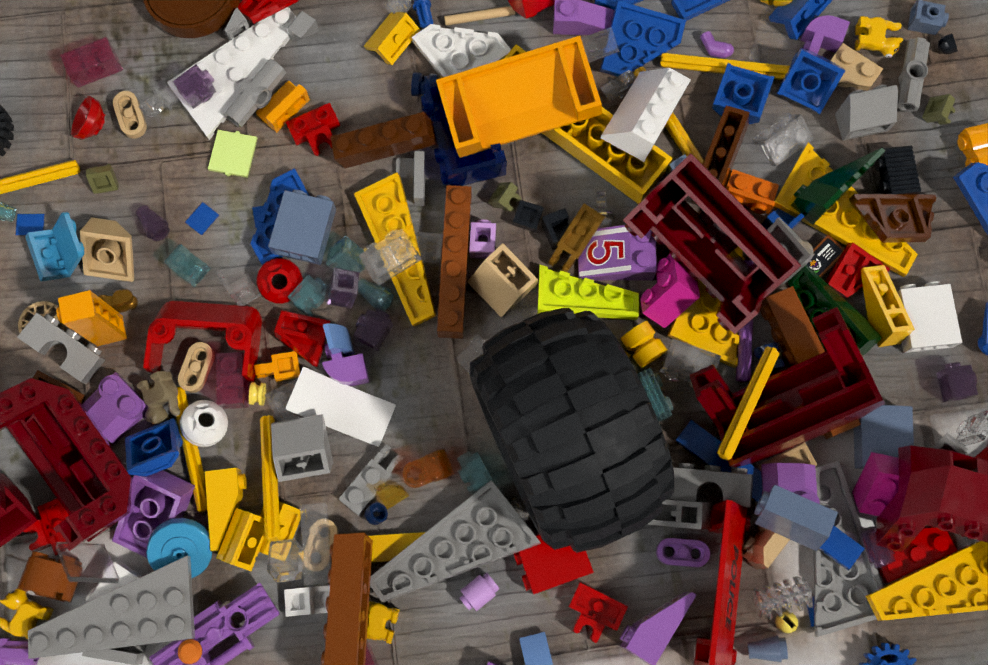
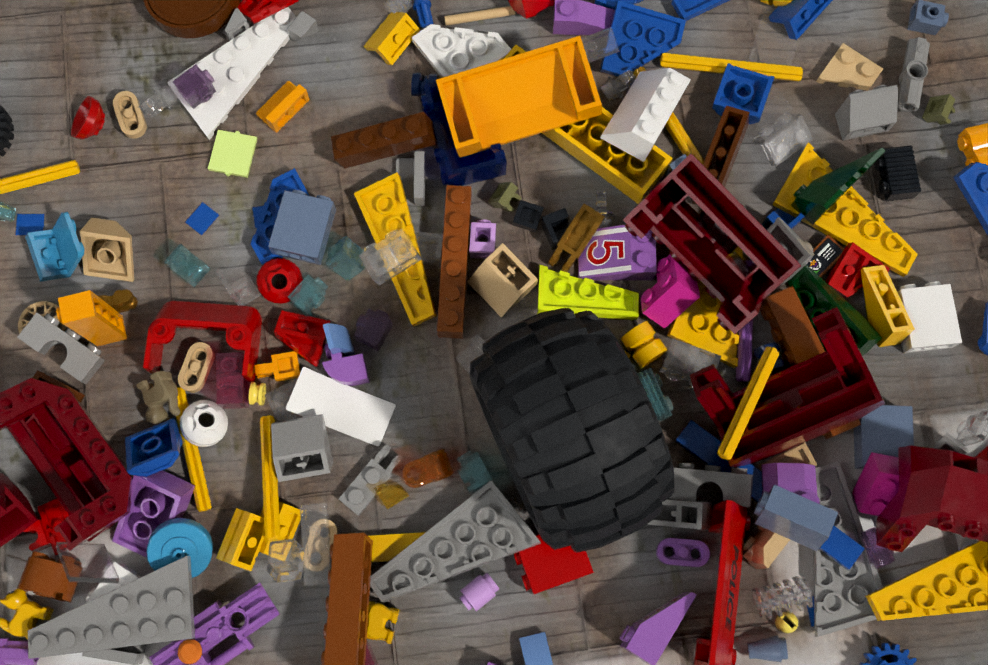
(91, 62): clear pink brick -> none
(102, 179): olive tile -> none
(115, 407): medium lavender slope -> none
(153, 225): clear purple cone -> none
(223, 495): yellow slope -> none
(255, 93): light grey piece -> none
(306, 600): white slope -> none
(314, 127): red plate -> none
(343, 288): clear purple brick -> none
(376, 295): clear light blue cone -> none
(381, 510): dark blue hinge -> none
(596, 611): red plate -> none
(716, 48): medium lavender arm -> none
(752, 191): orange bracket -> none
(811, 80): blue slope -> none
(825, 33): medium lavender brick -> none
(874, 36): yellow animal -> none
(897, 215): reddish brown wing -> none
(924, 549): red wing -> none
(947, 44): black hinge -> none
(957, 382): clear purple brick -> none

